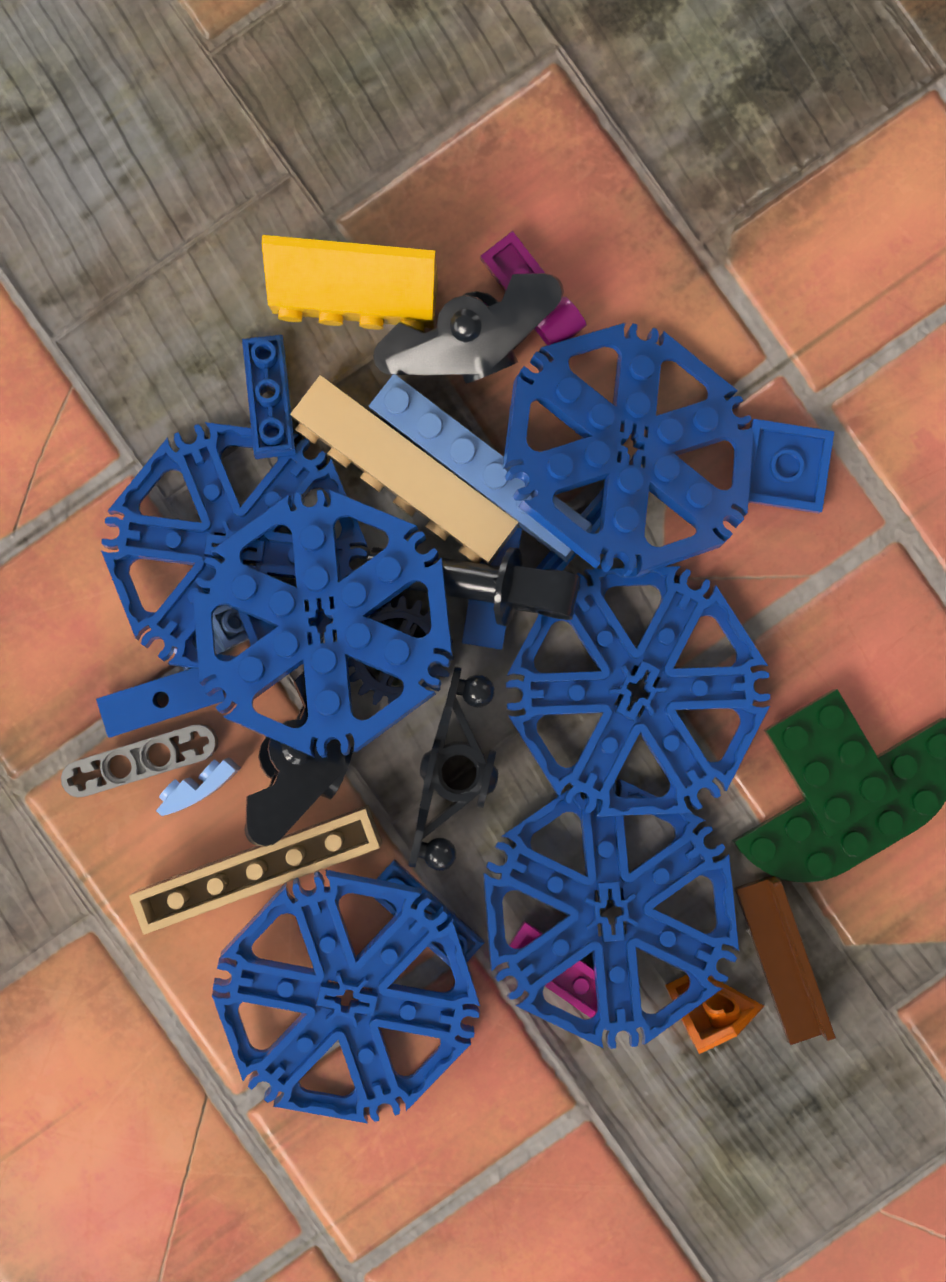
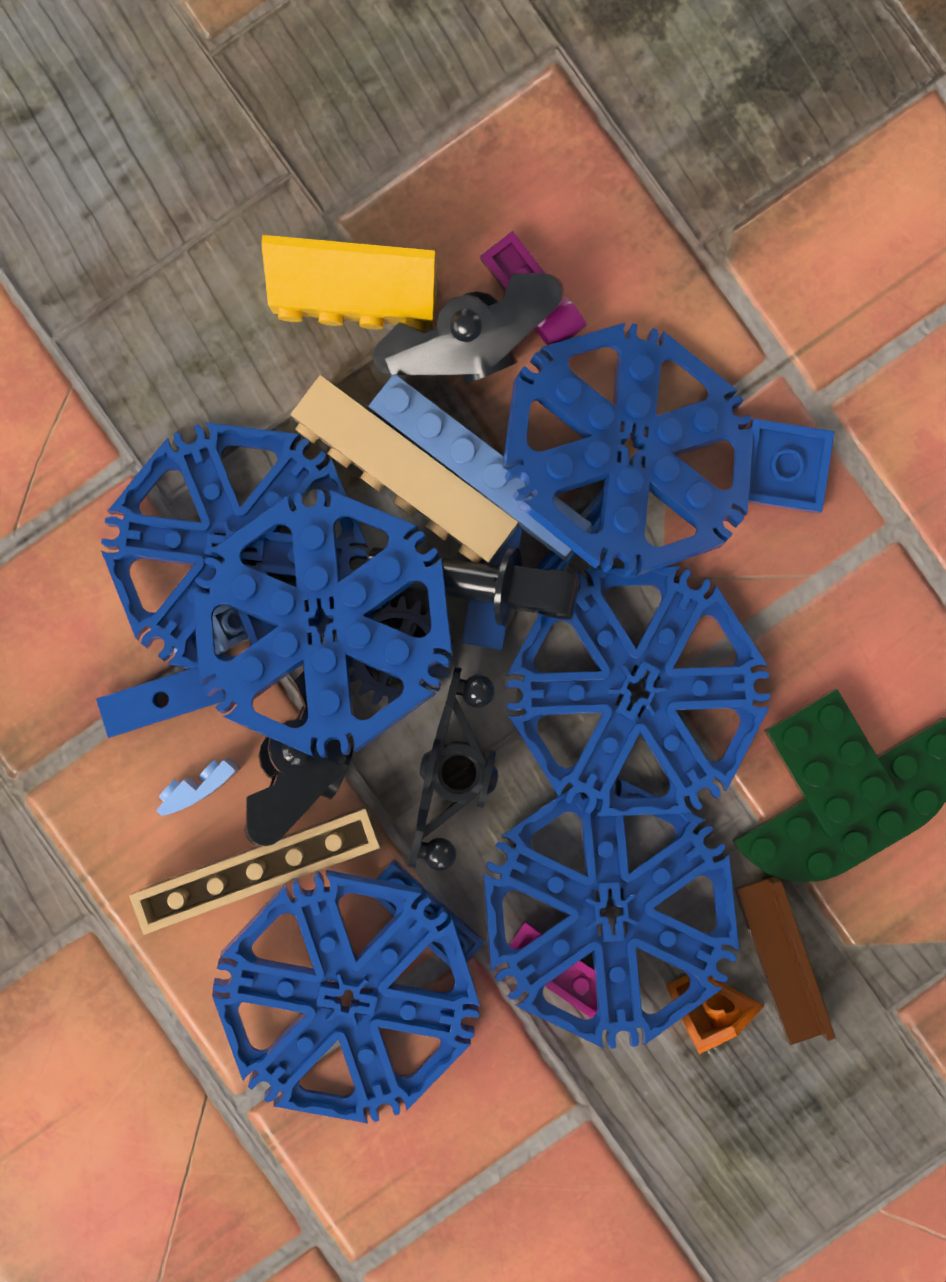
(140, 763): light grey beam -> none
(271, 416): blue tile -> none

